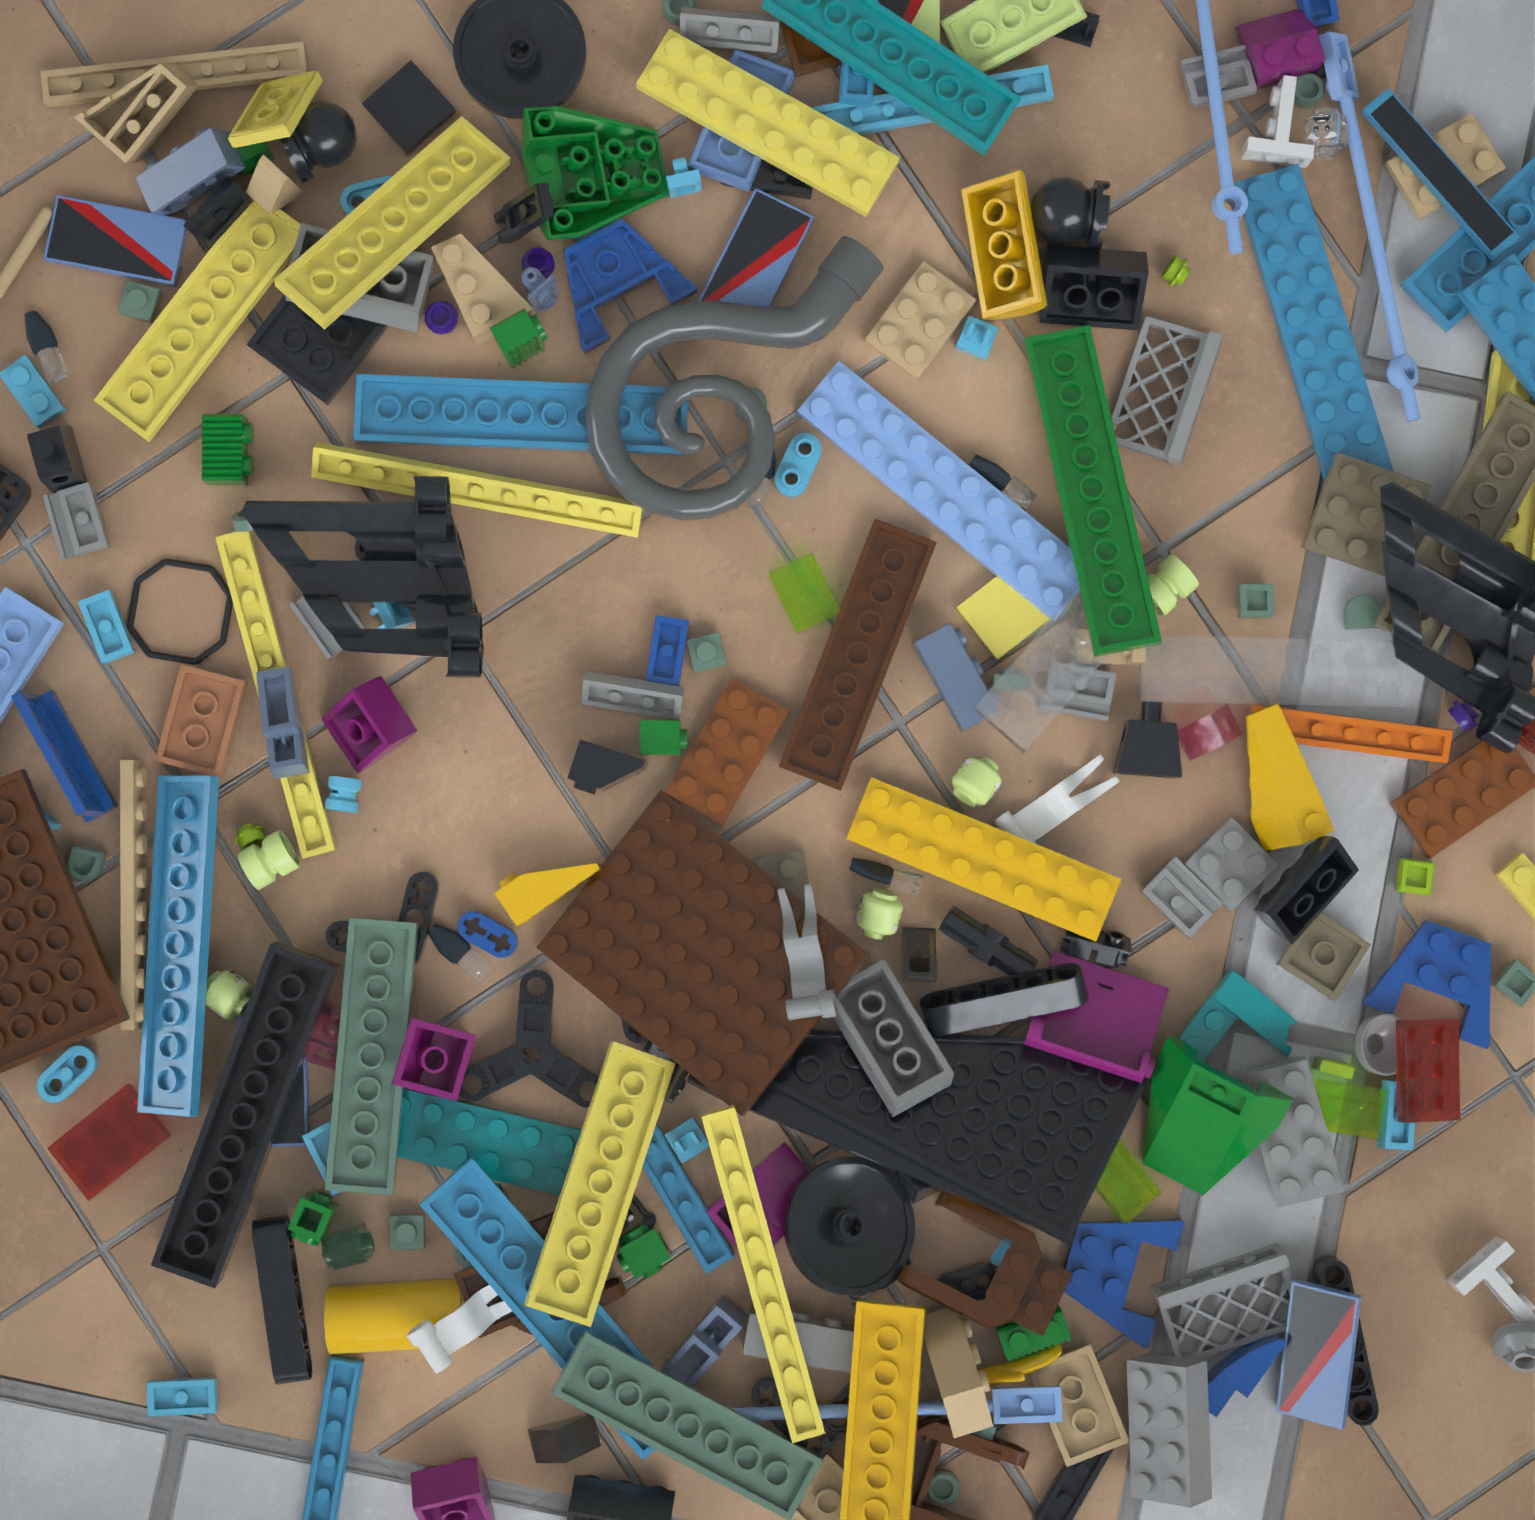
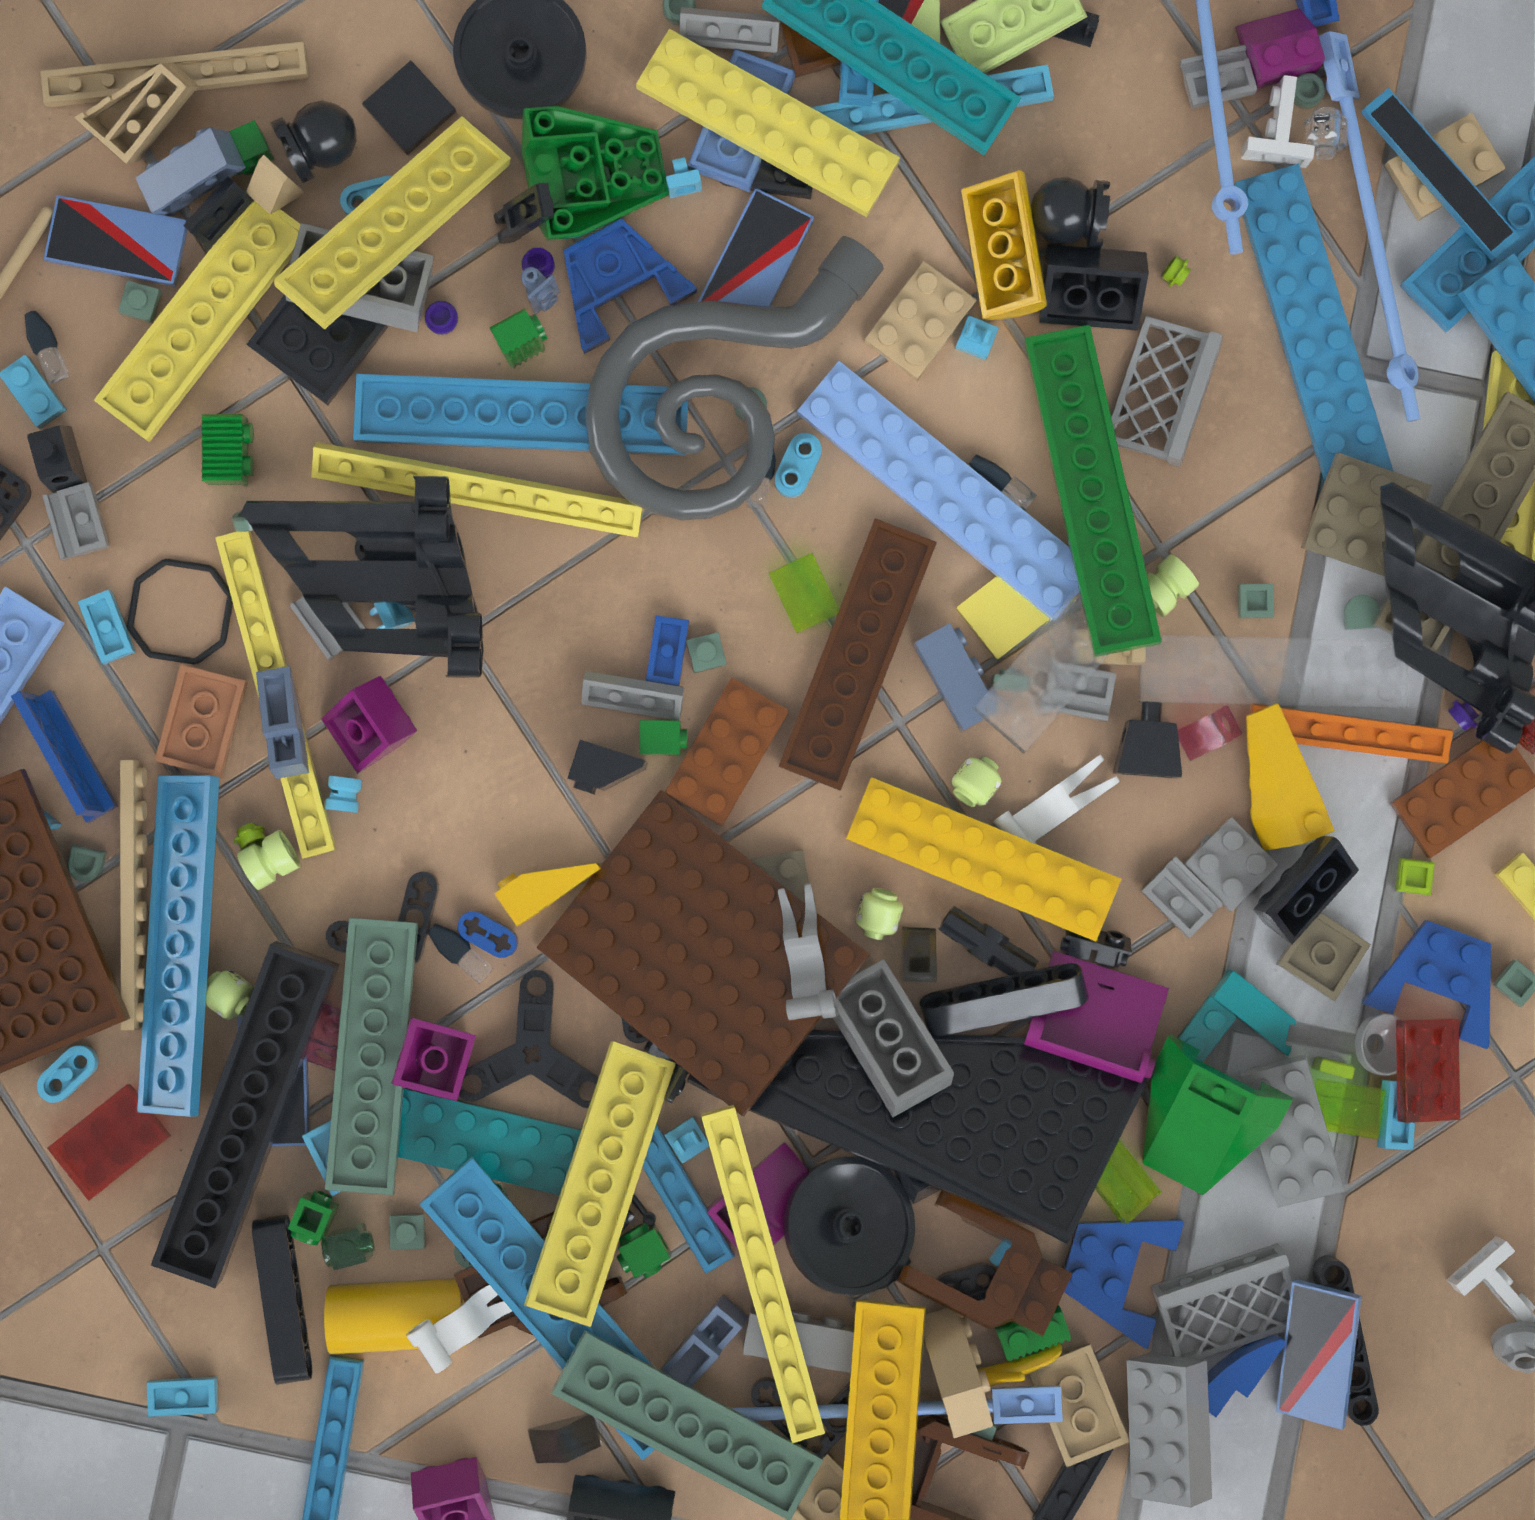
(275, 109): light yellow tile -> none
(477, 287): tan wedge -> none
(898, 879): piece -> none
(943, 1487): sand green tile -> none

